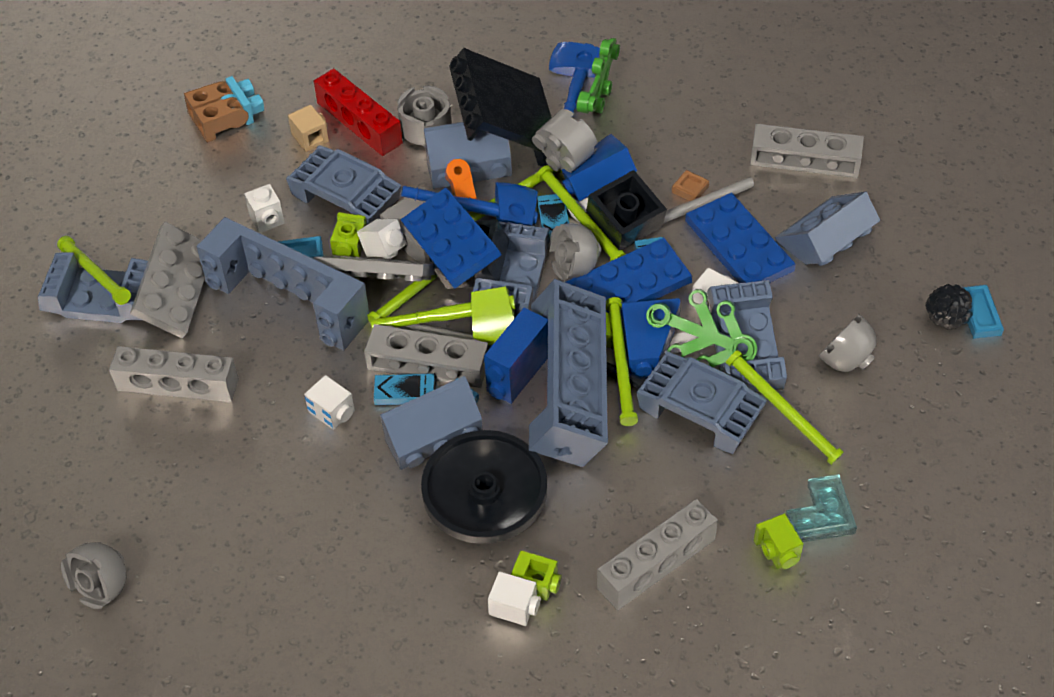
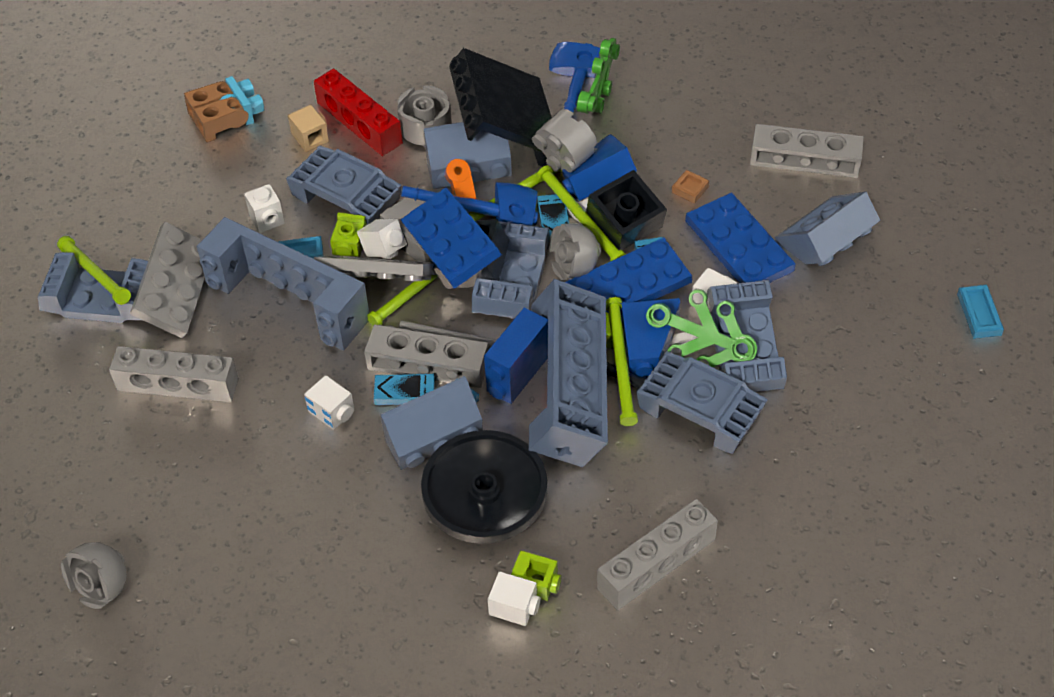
(490, 312): lime piece -> none
(682, 209): light grey bar -> none
(779, 541): lime brick -> none
(784, 407): lime bar -> none
(829, 515): clear light blue plate -> none
(851, 347): light grey cylinder -> none
(949, 306): black piece -> none

